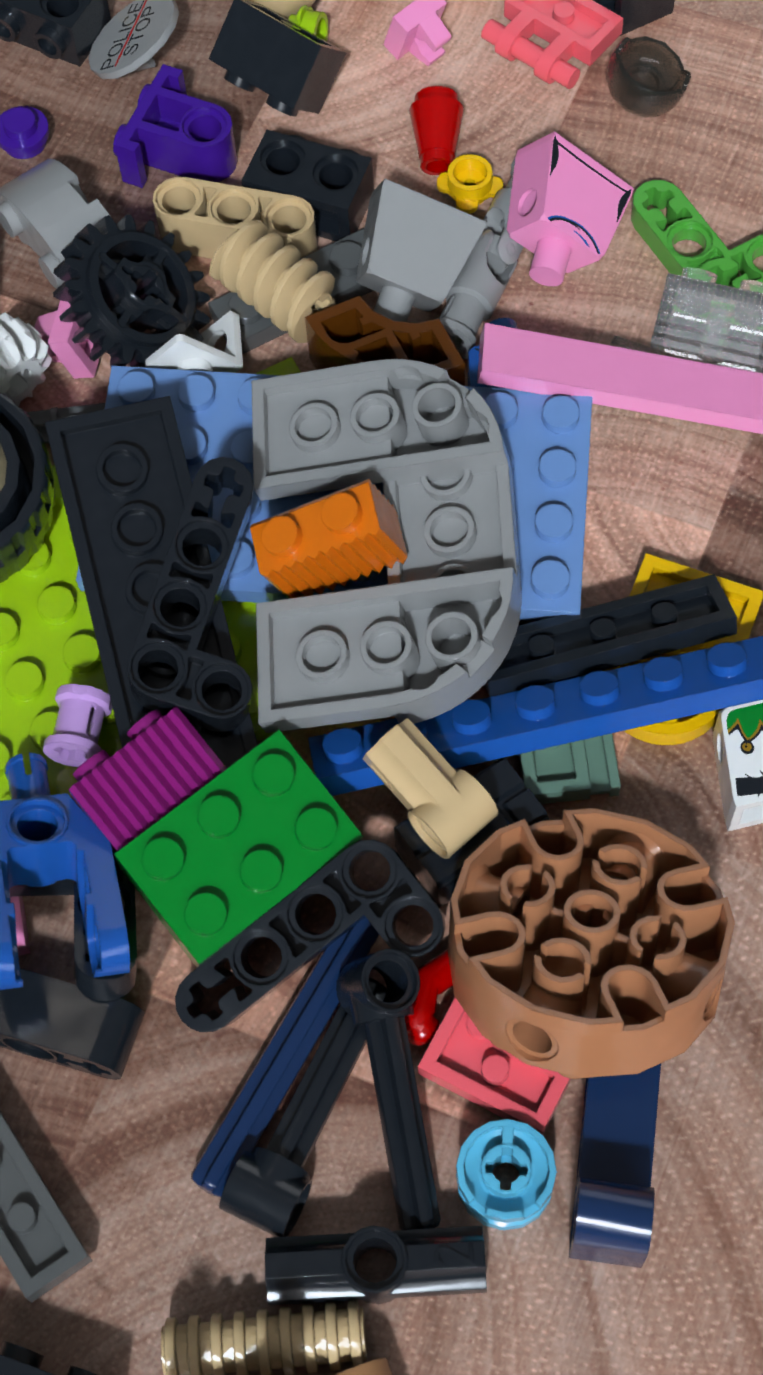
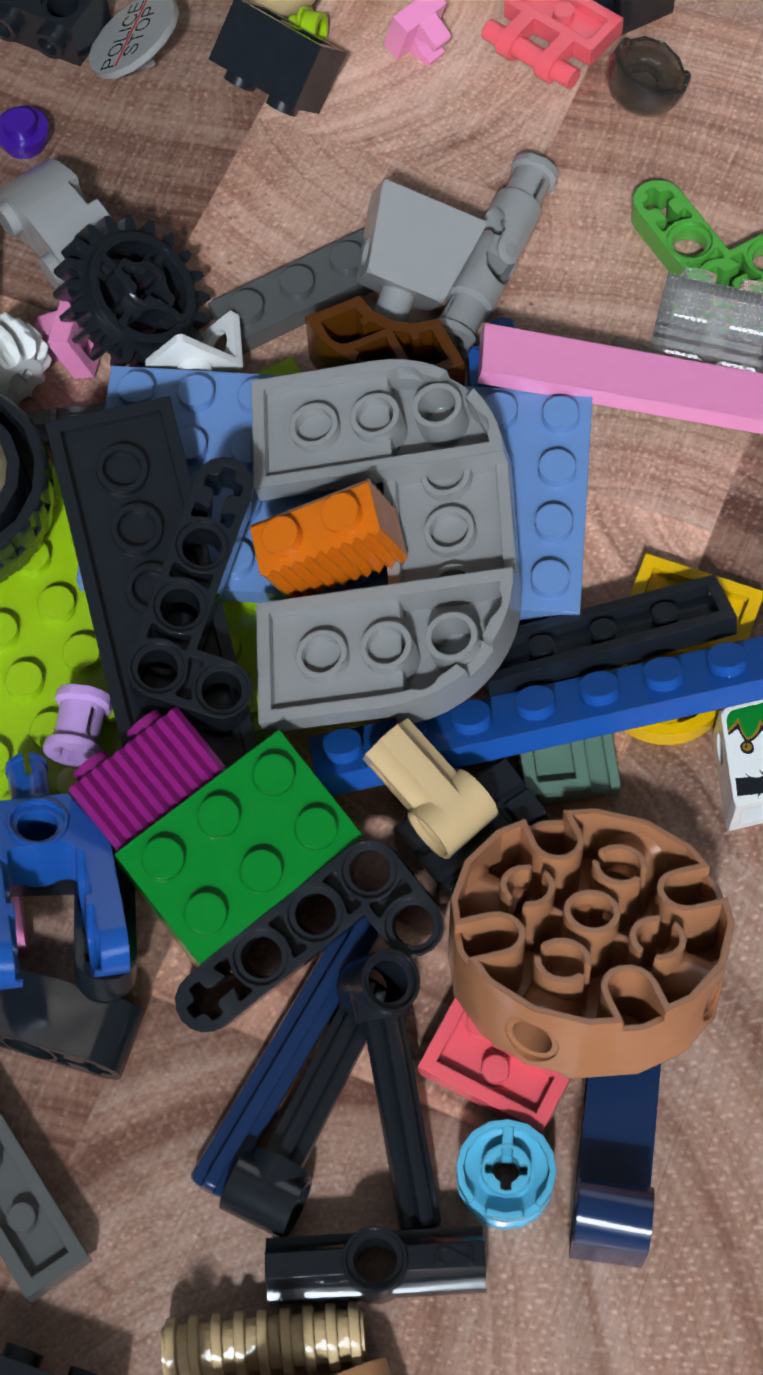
(175, 134): dark purple pin -> none
(209, 212): tan beam -> none
(272, 278): tan piece -> none
(328, 178): black brick -> none
(434, 980): red arm -> none
(436, 127): red cone -> none
(467, 171): yellow plate -> none
(563, 207): bright pink torso -> none

